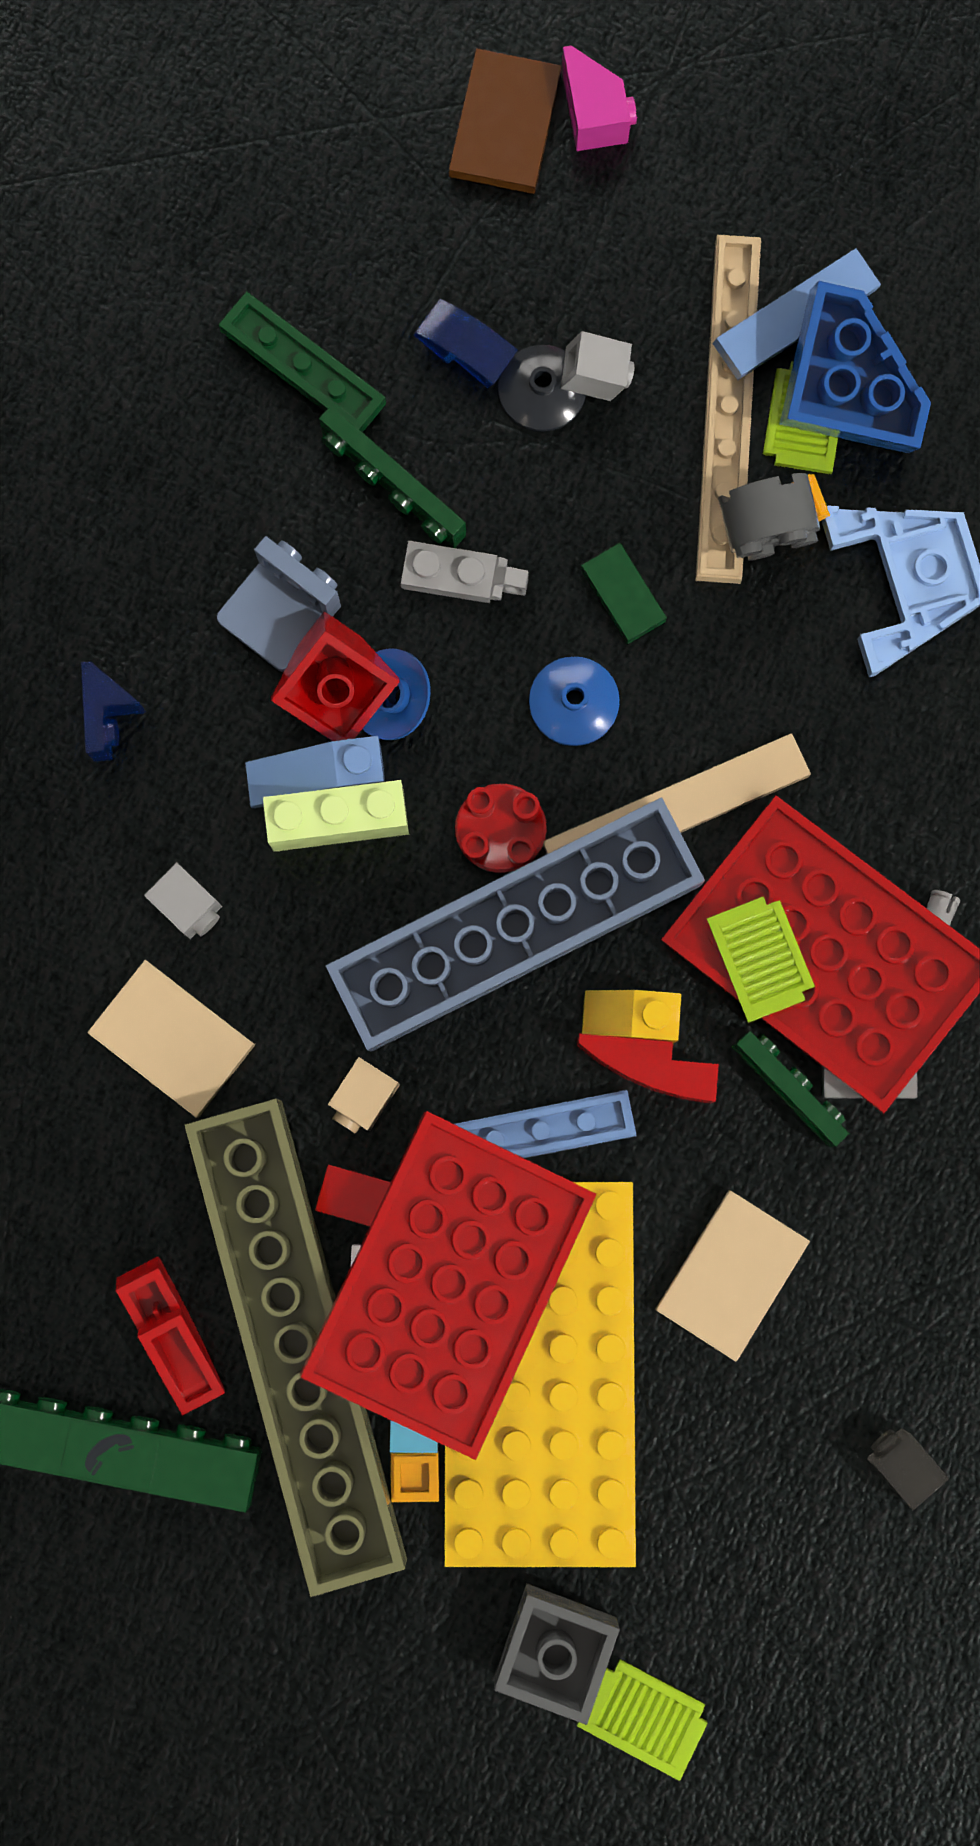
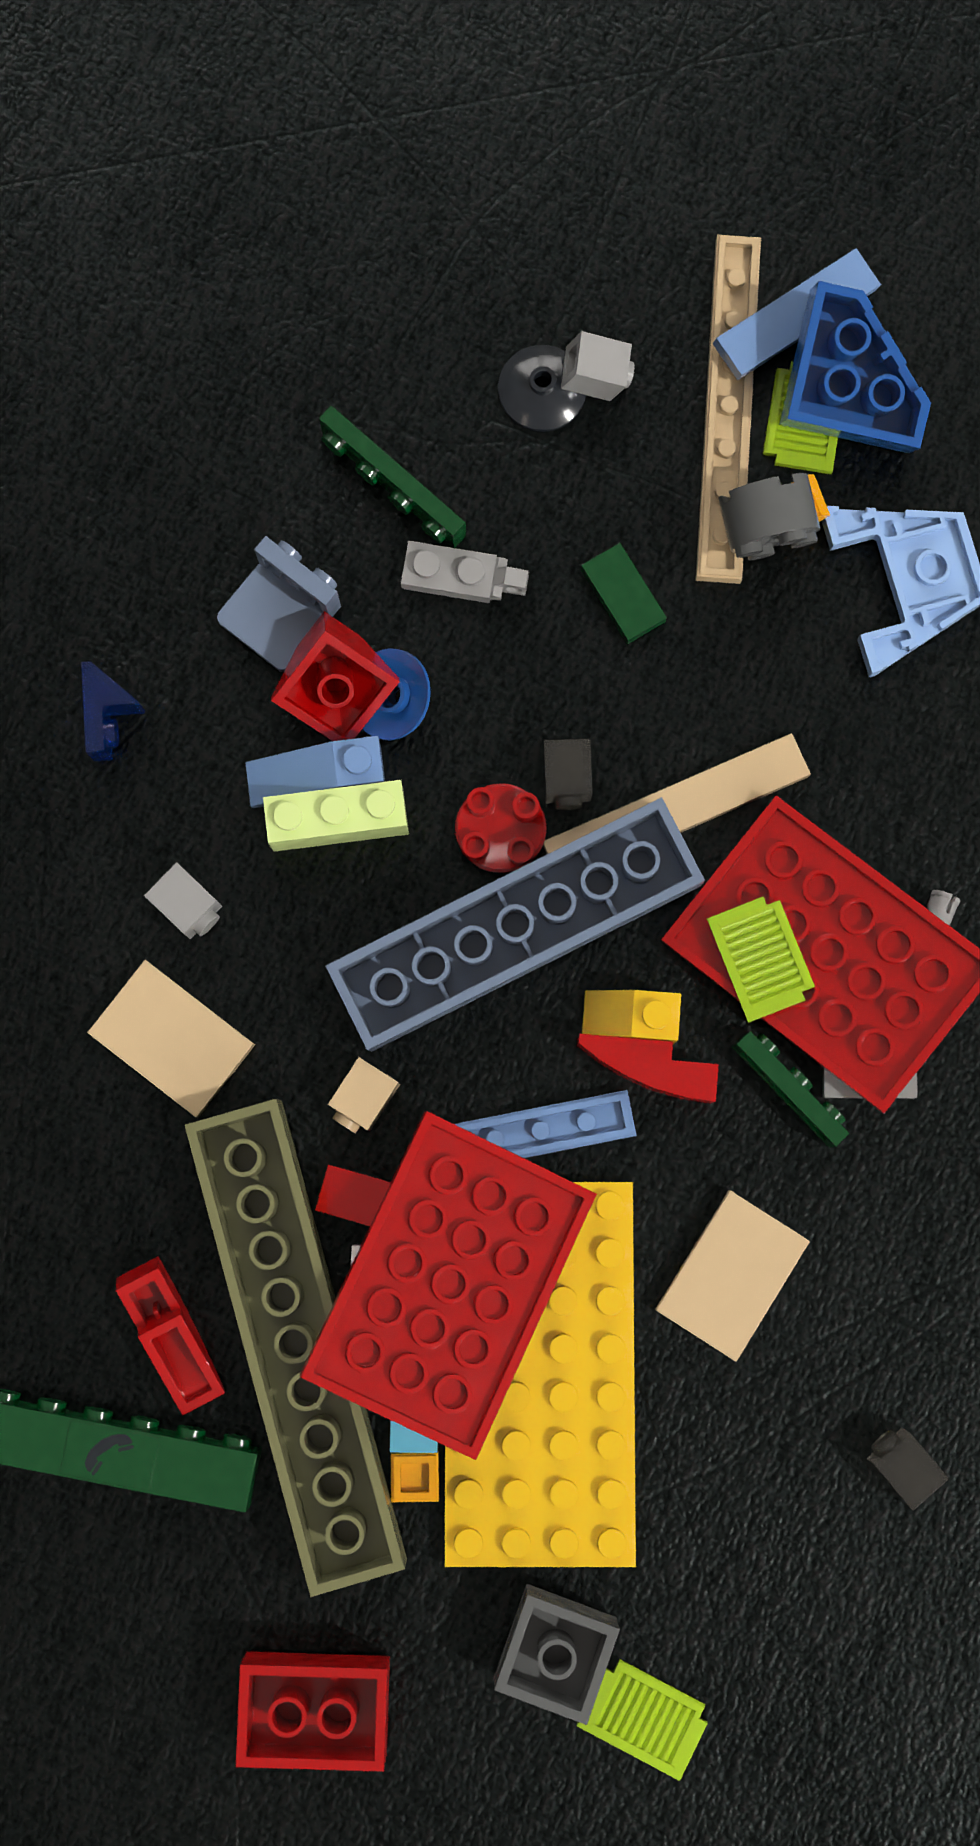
(301, 362): dark green plate -> none
(313, 1711): none -> red brick
(466, 340): clear blue slope -> none
(505, 121): reddish brown tile -> none
(567, 773): none -> clear smoke brick
(568, 722): blue dish -> none
(595, 102): dark pink slope -> none

